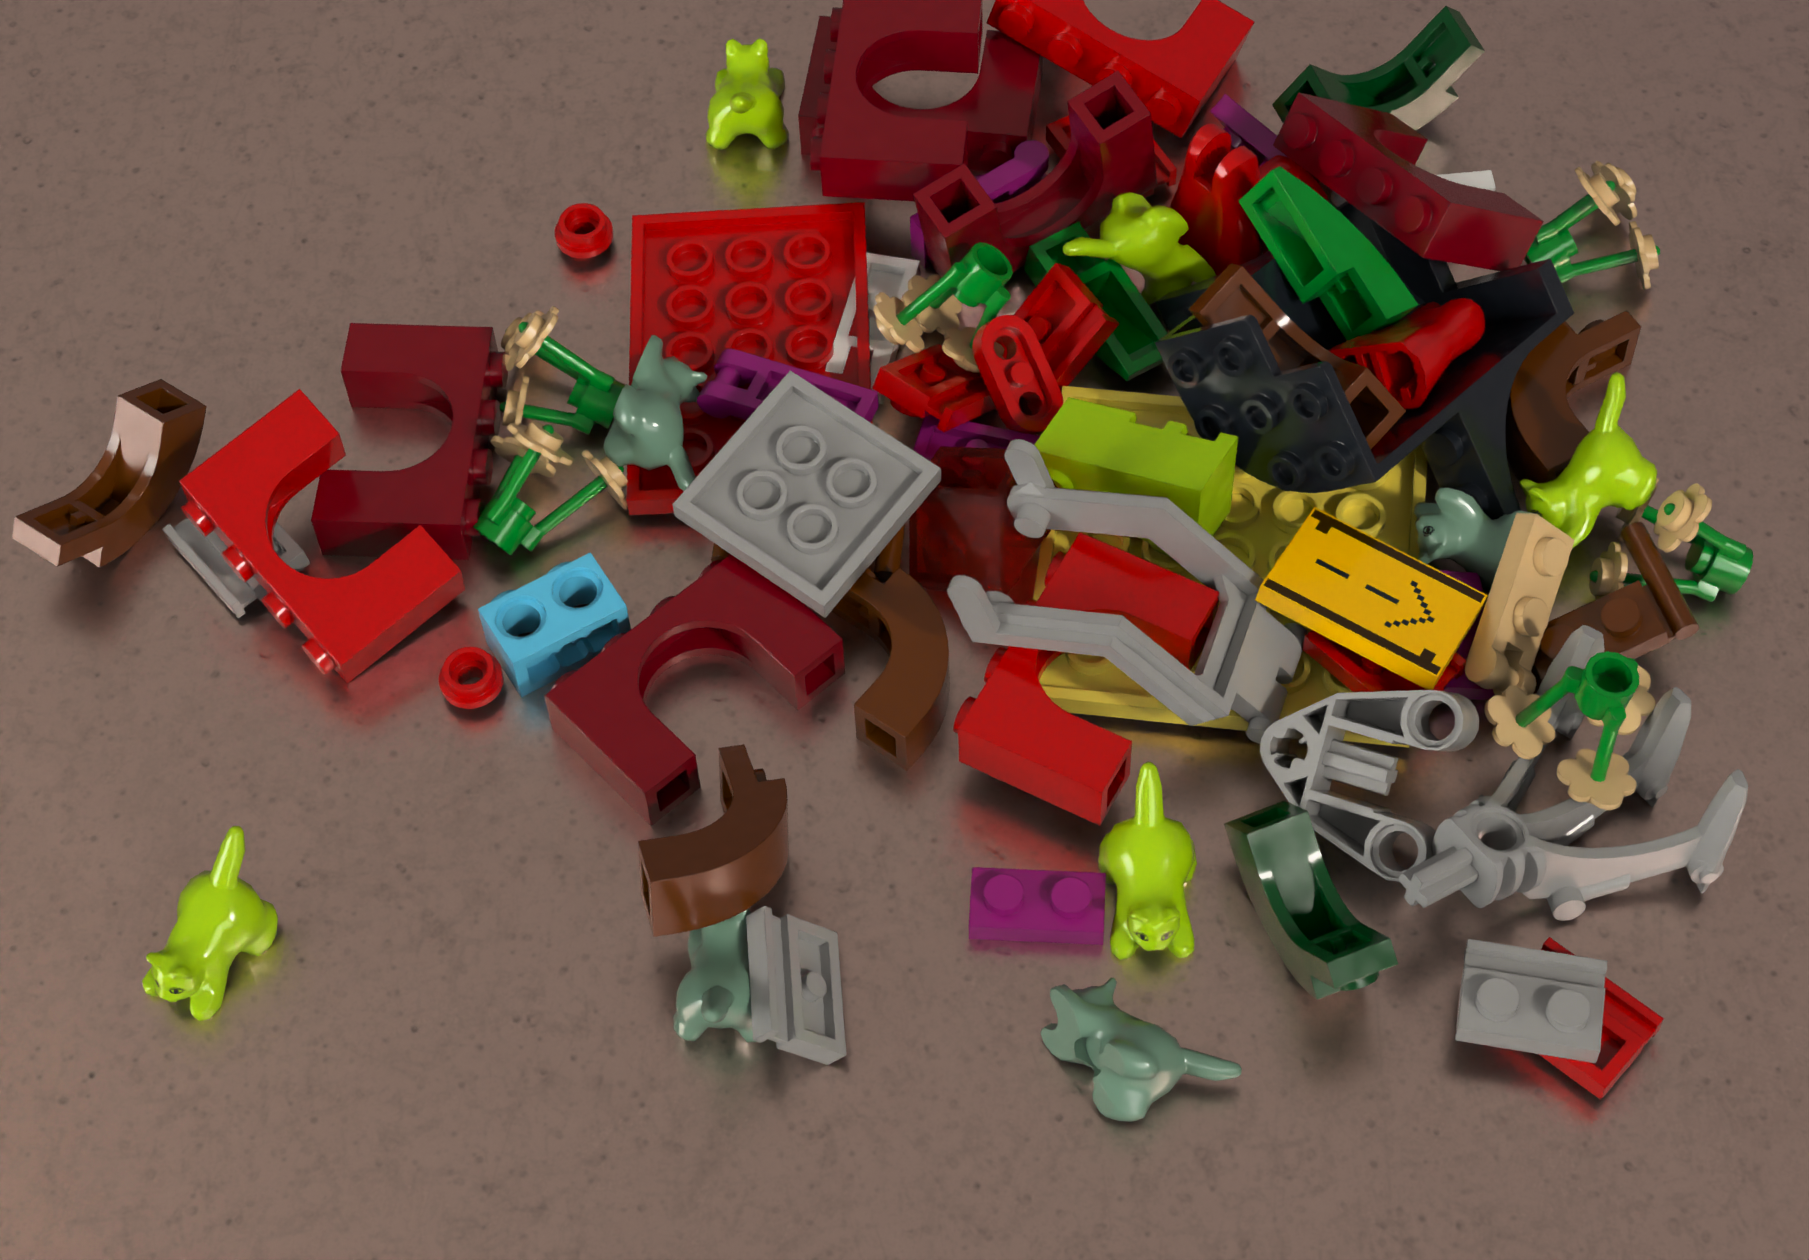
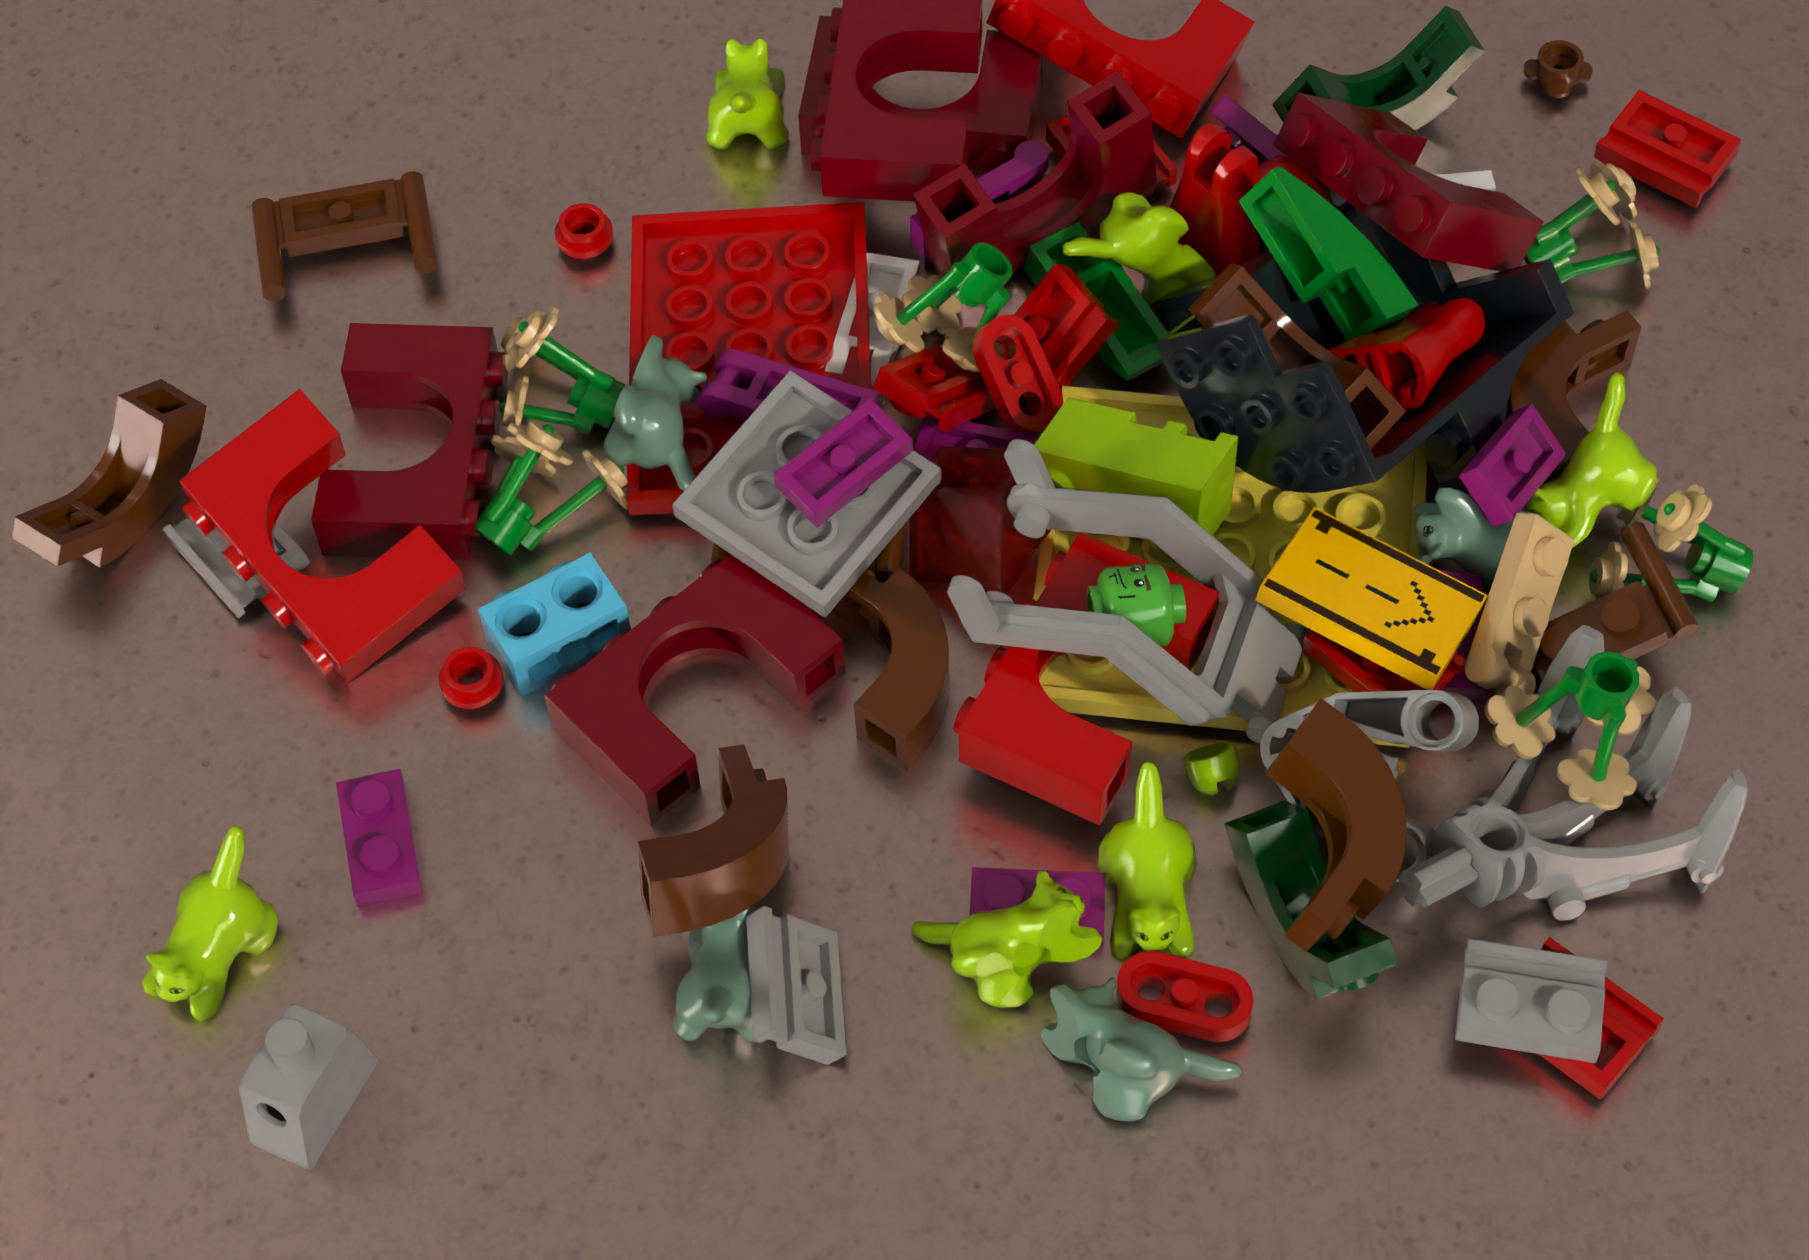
(307, 1075): none -> light grey torso
(342, 220): none -> reddish brown plate
(379, 837): none -> magenta plate
(843, 462): none -> magenta plate
(1008, 943): none -> lime animal
(1142, 596): none -> bright green head
(1186, 993): none -> red plate
(1212, 765): none -> lime hinge
(1360, 810): none -> reddish brown arch
(1512, 465): none -> magenta plate
(1558, 67): none -> reddish brown plate
(1667, 148): none -> red plate

